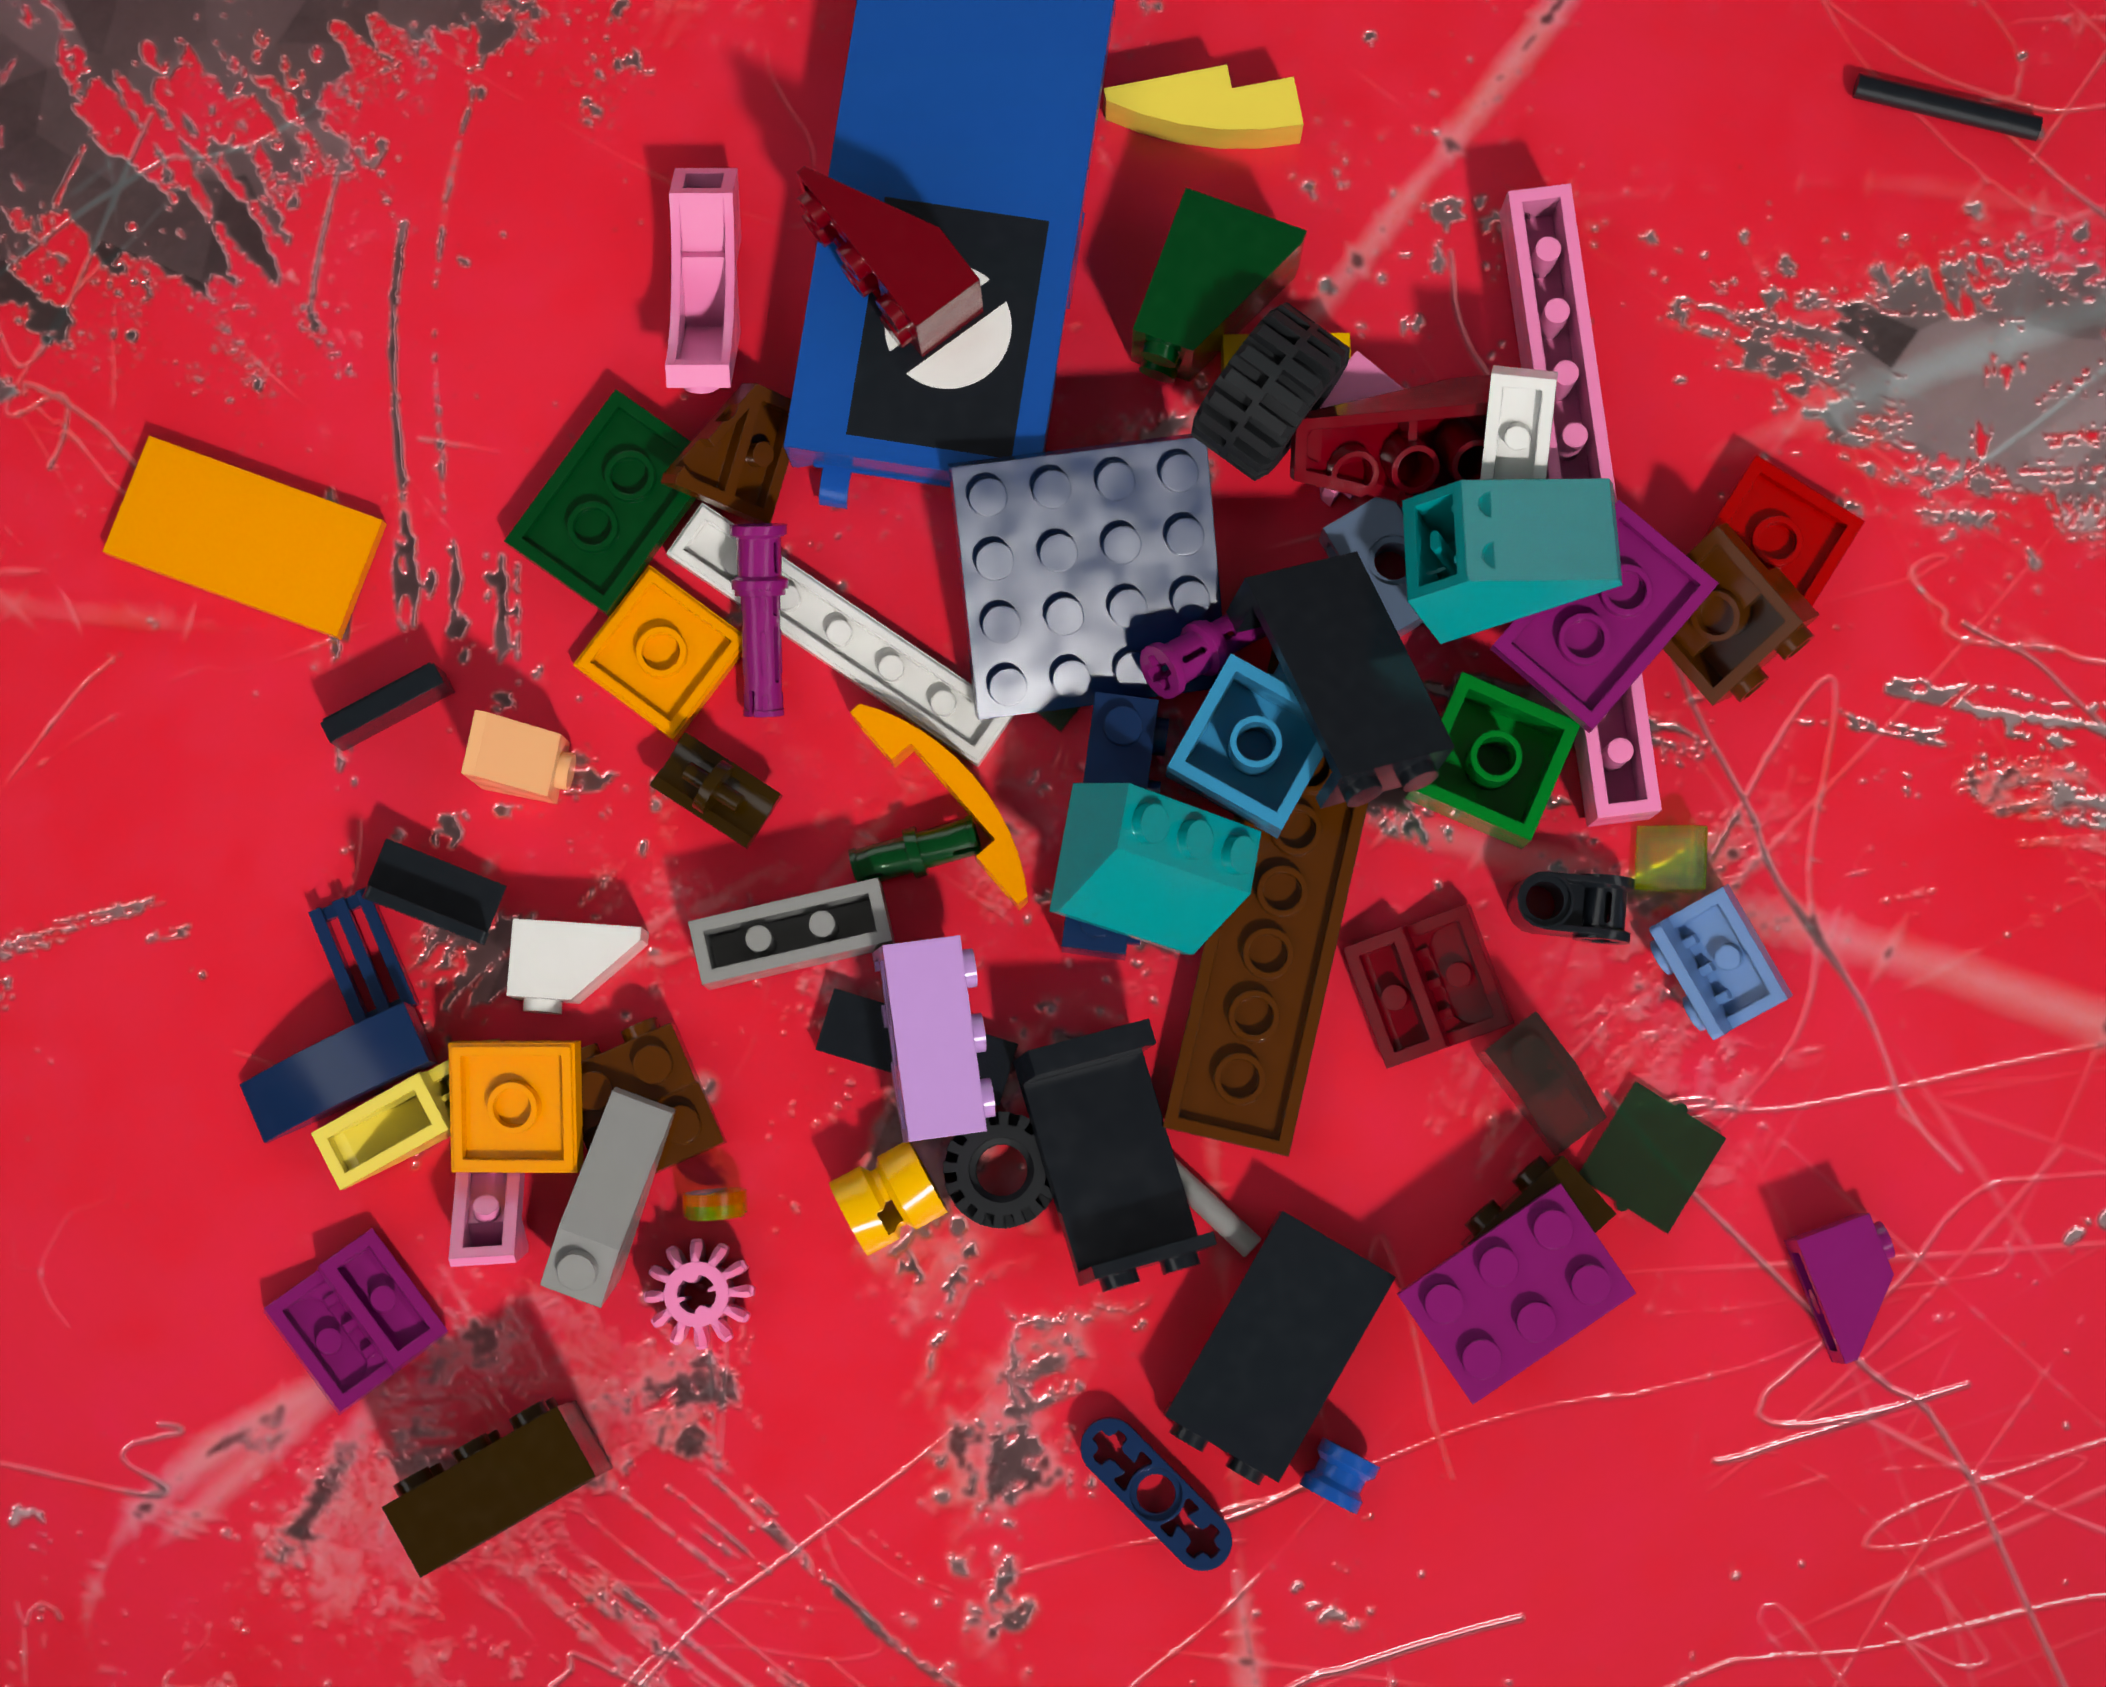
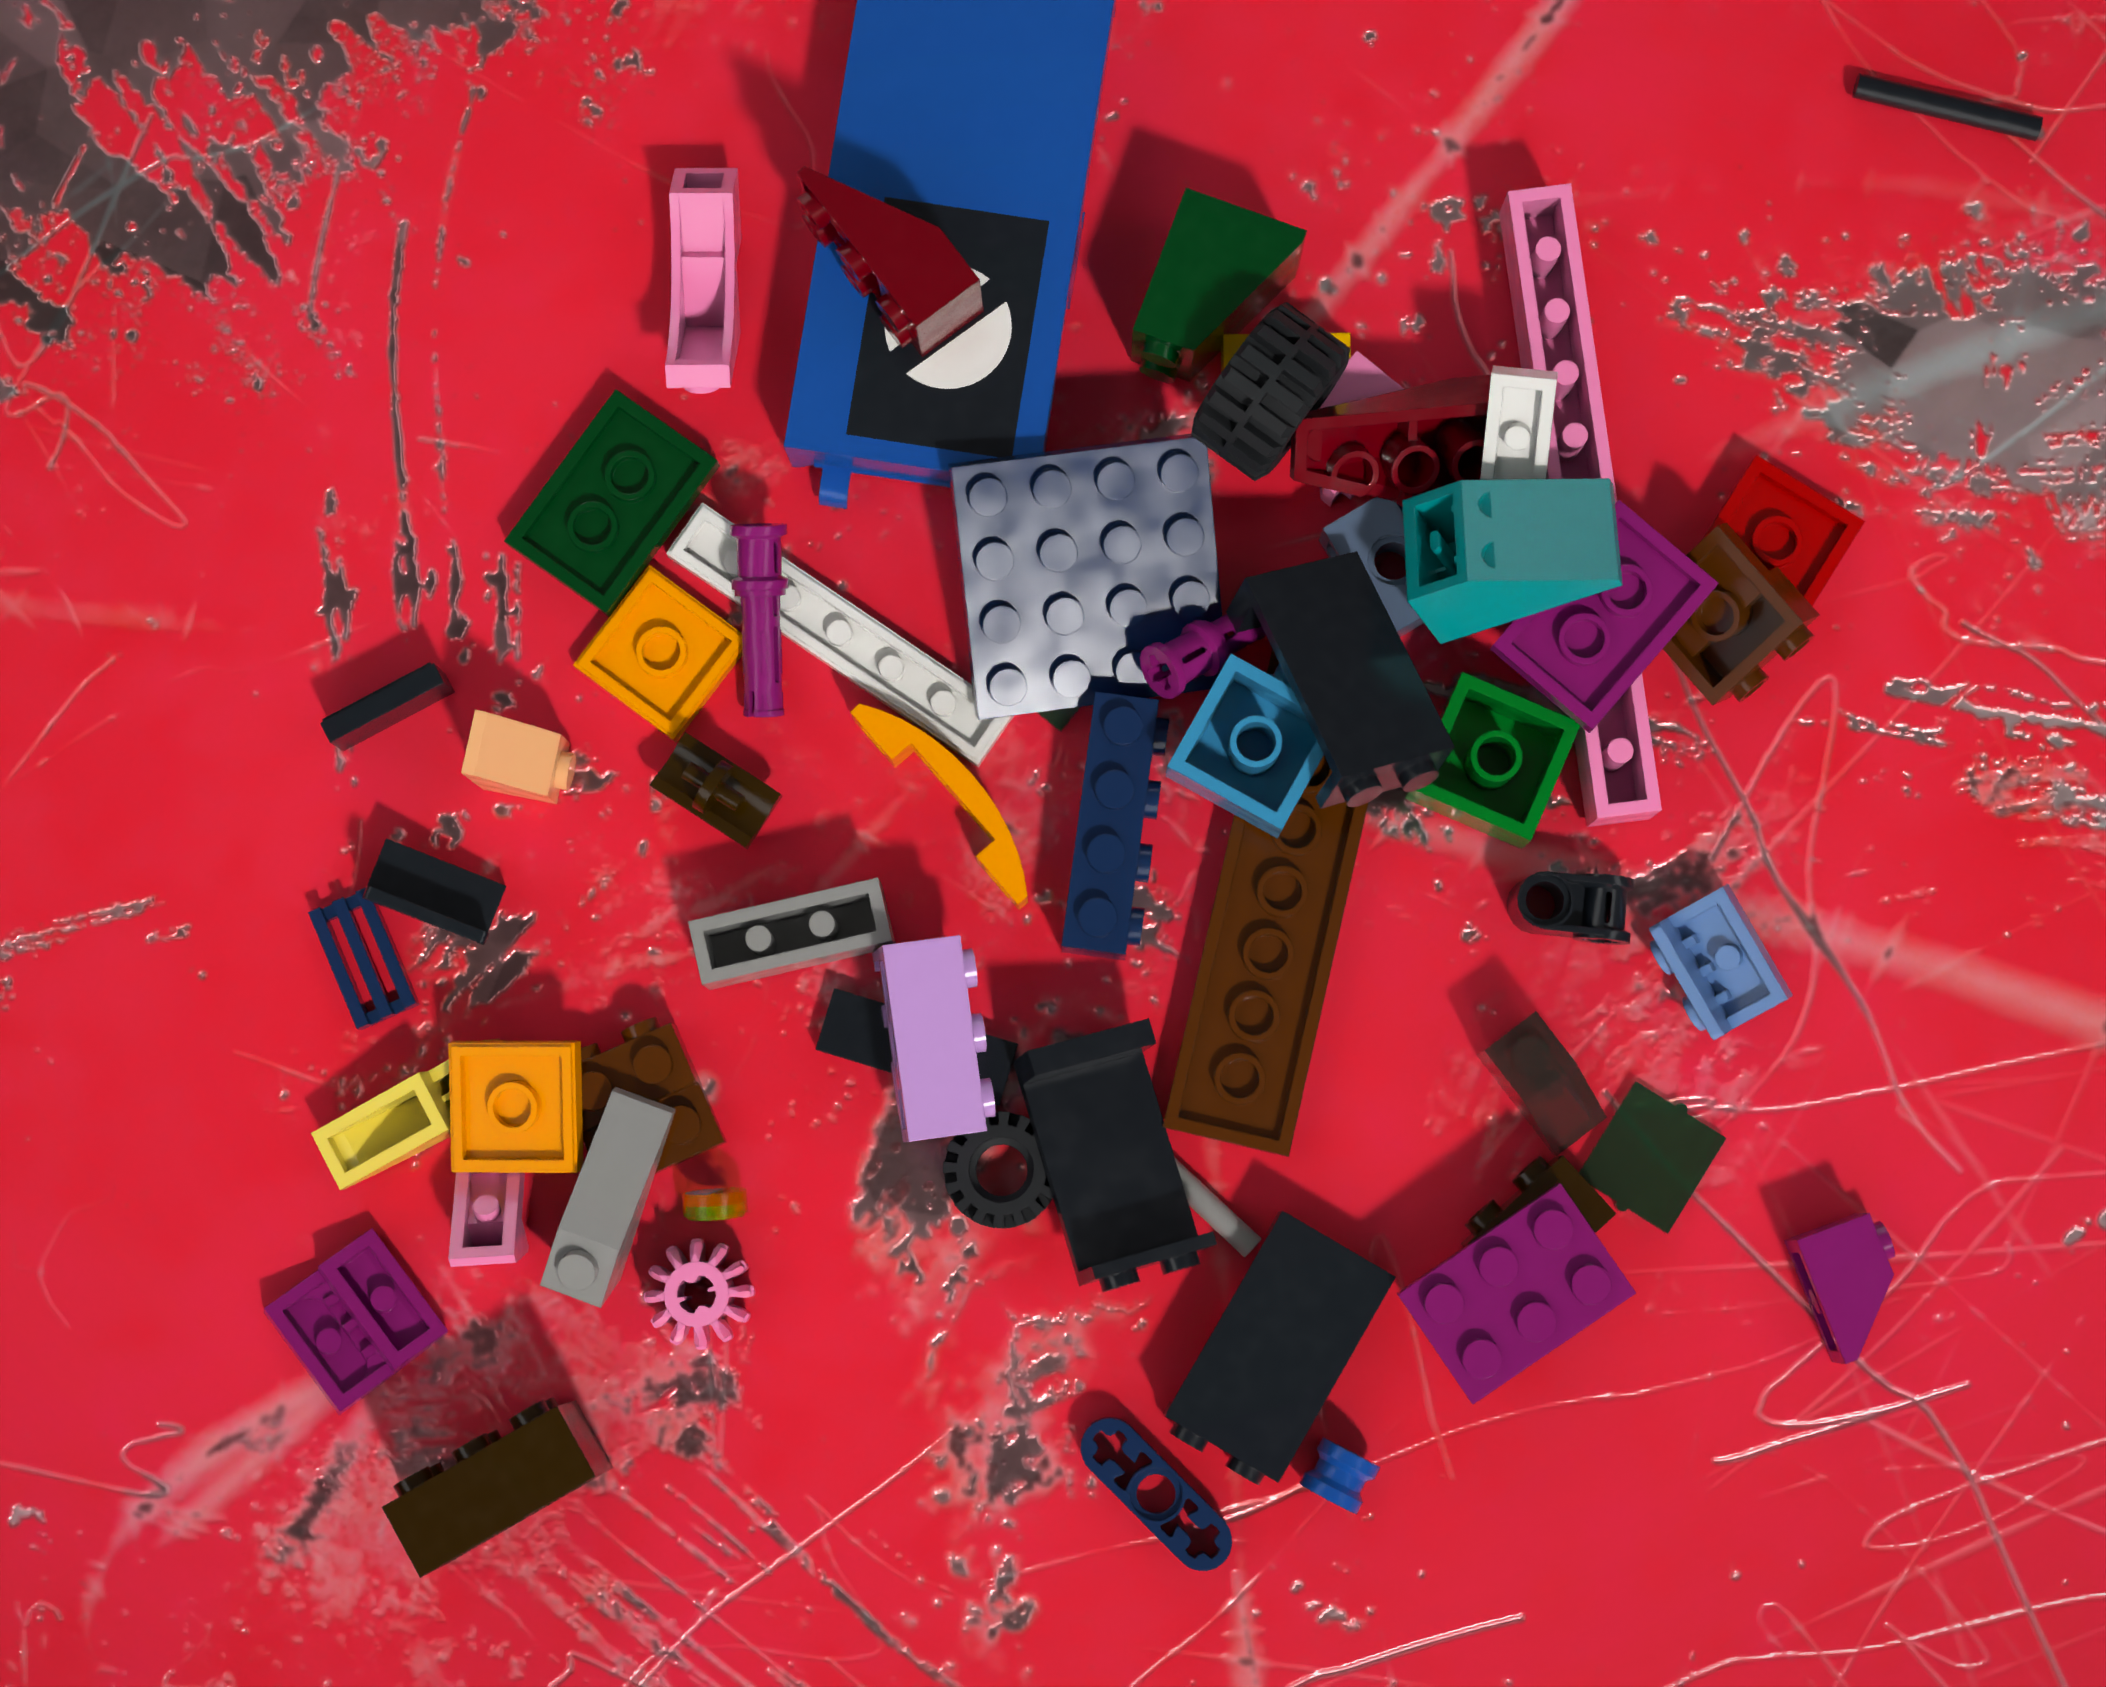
(244, 537): light orange tile -> none
(338, 1072): dark blue slope -> none
(566, 960): white slope -> none
(738, 455): reddish brown wing -> none
(888, 1197): yellow wheel -> none
(916, 851): dark green pin -> none
(1151, 866): teal slope -> none
(1207, 111): light yellow slope -> none
(1428, 985): dark red slope -> none
(1671, 858): clear neon green slope -> none

